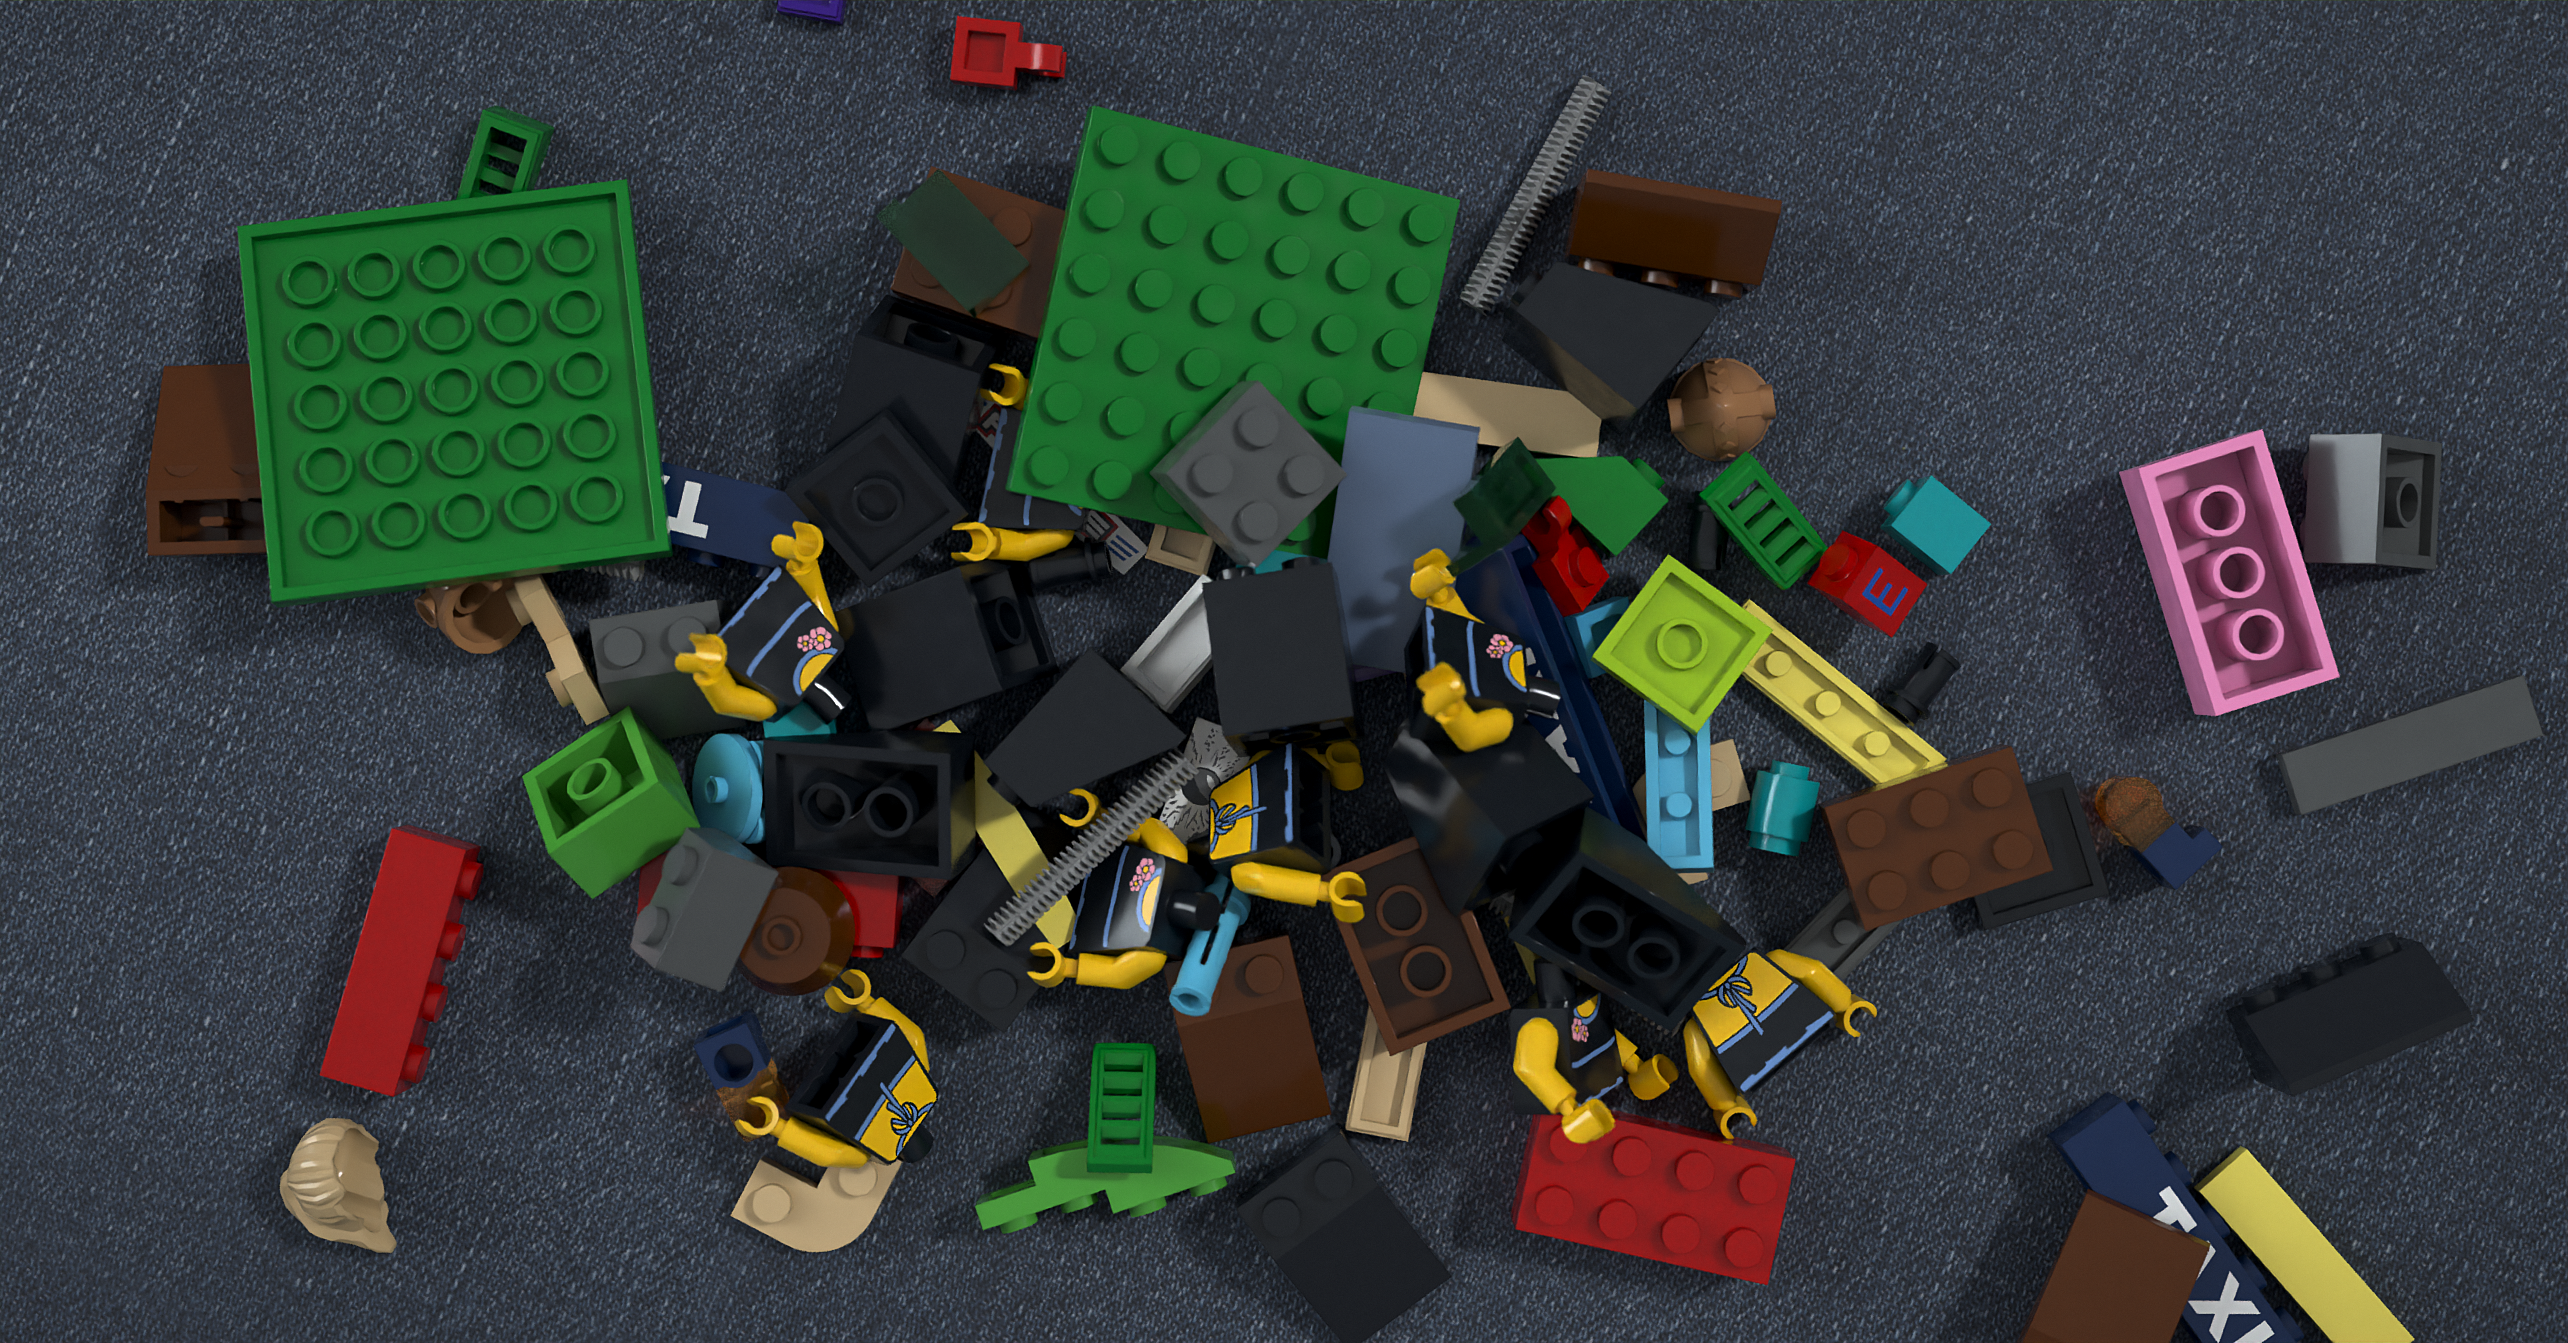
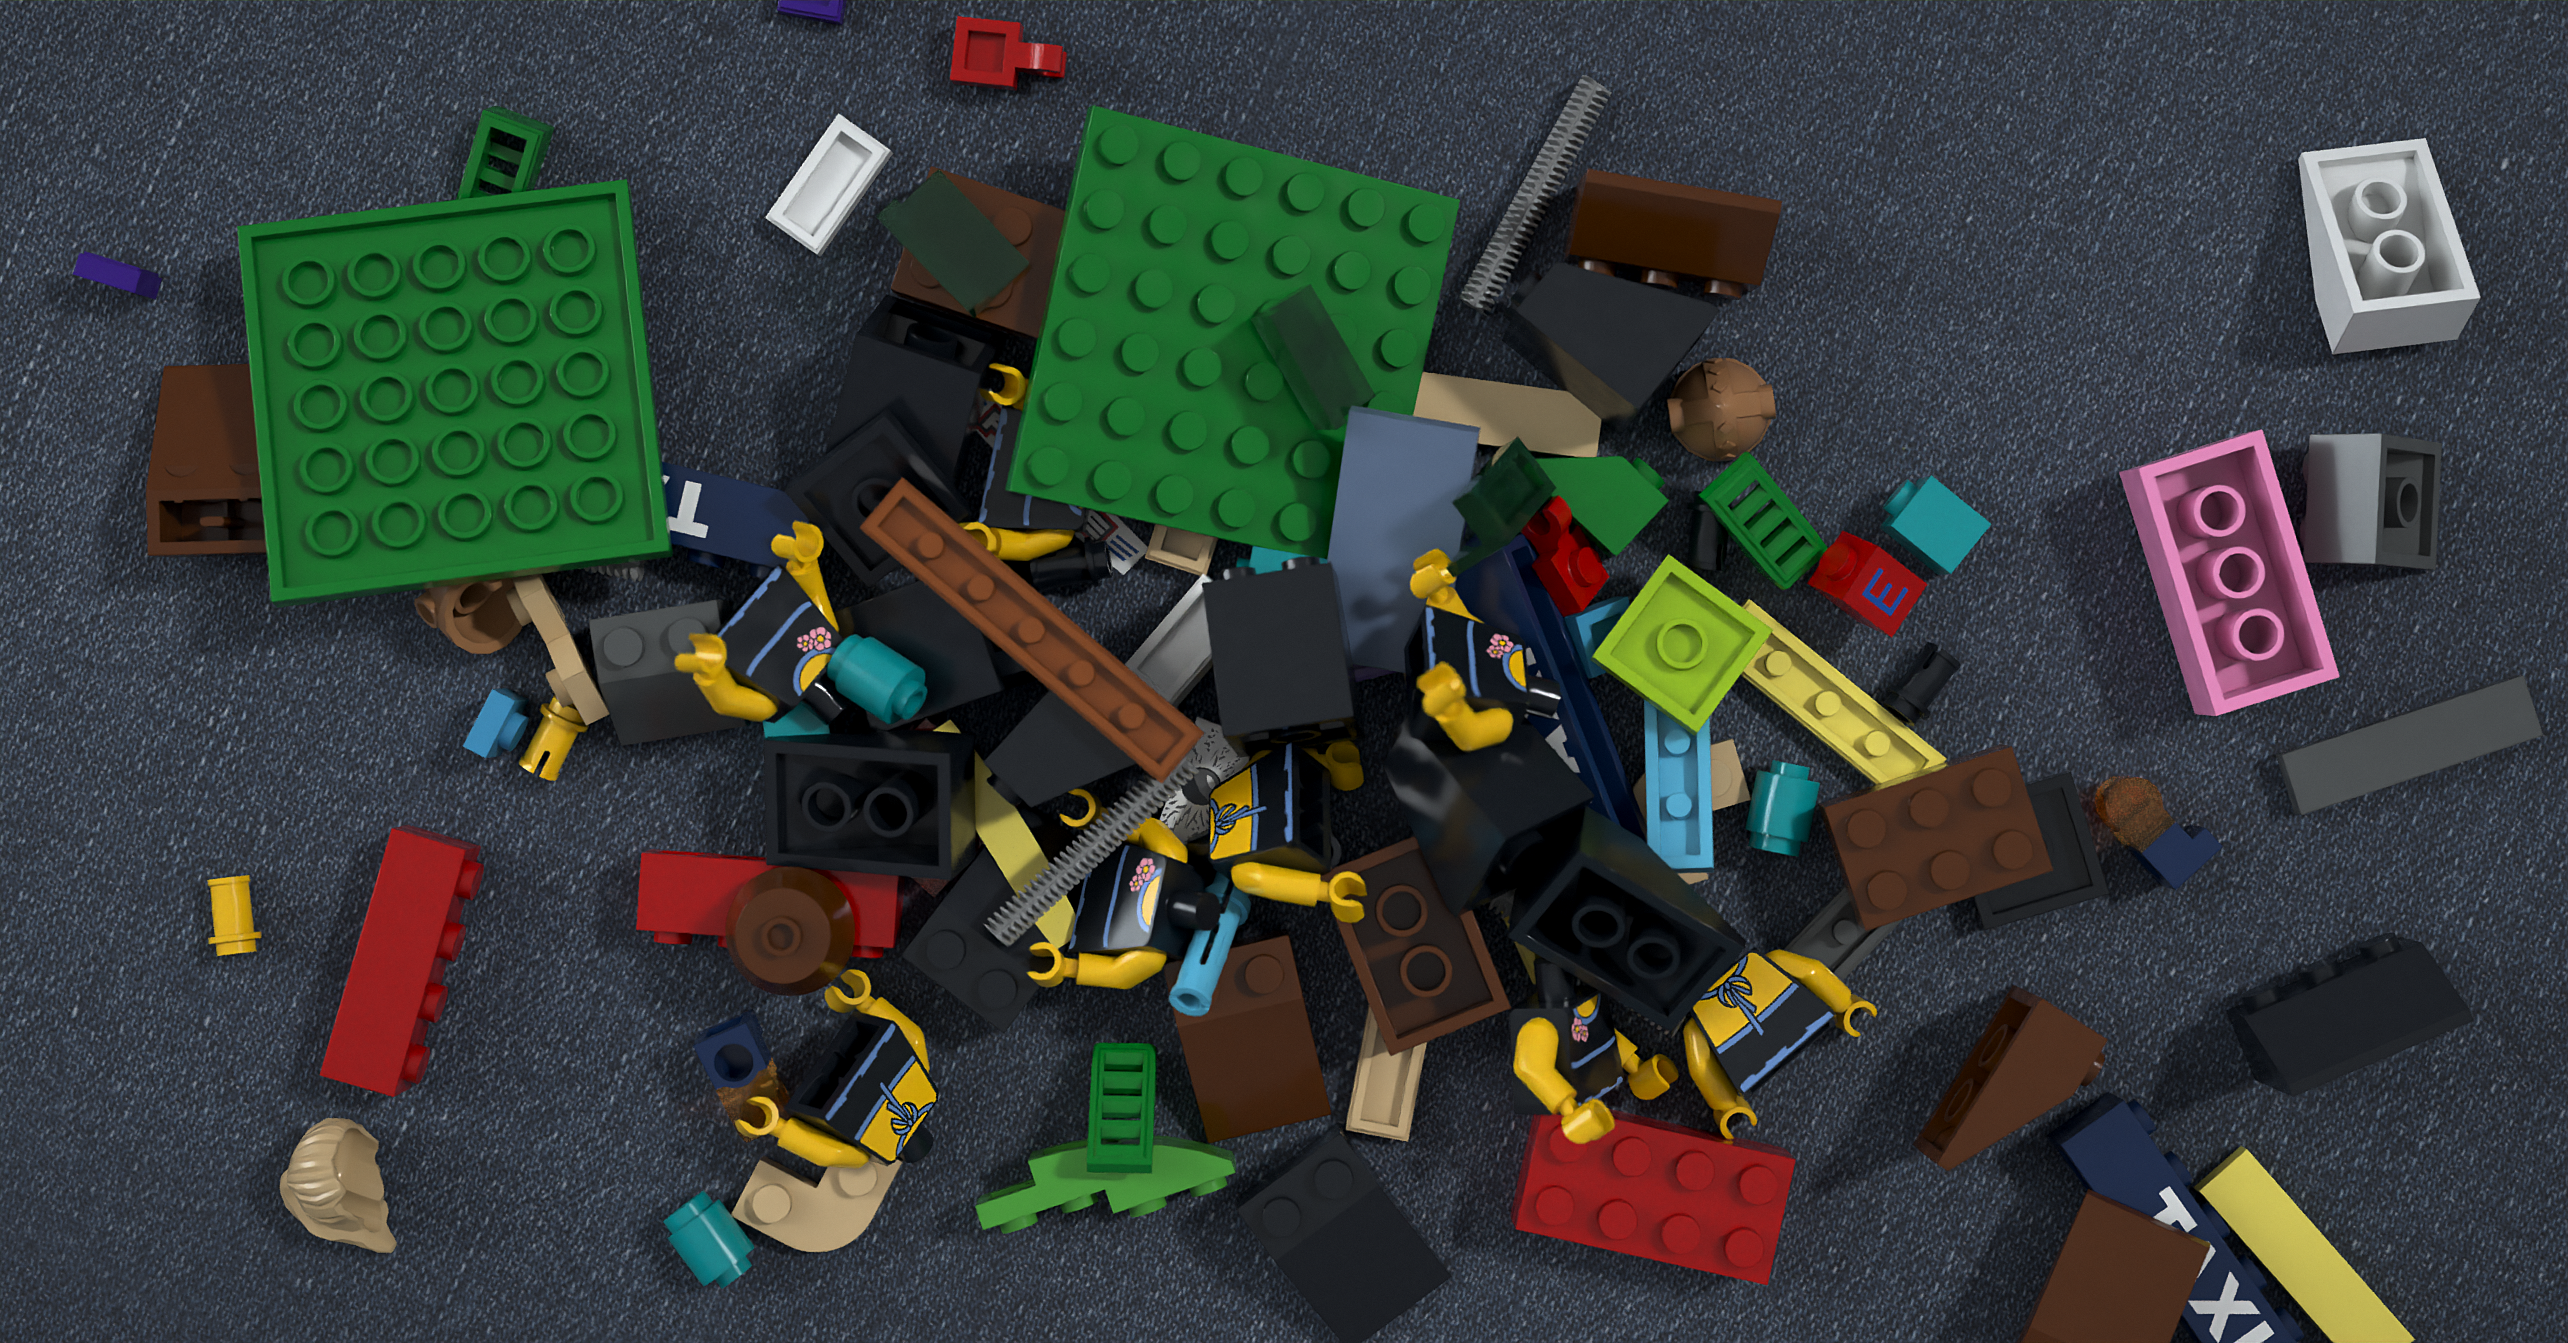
(117, 274): none -> dark purple tile
(232, 915): none -> yellow pin
(498, 724): none -> dark azure plate
(554, 734): none -> yellow pin
(609, 802): bright green brick -> none
(703, 907): dark grey slope -> none
(709, 1240): none -> teal brick
(730, 787): medium azure piece -> none
(829, 185): none -> white tile
(877, 678): none -> teal brick
(1032, 630): none -> dark orange tile
(1248, 473): dark grey brick -> none
(1313, 358): none -> clear green panel
(2016, 1071): none -> reddish brown slope
(2384, 247): none -> white slope

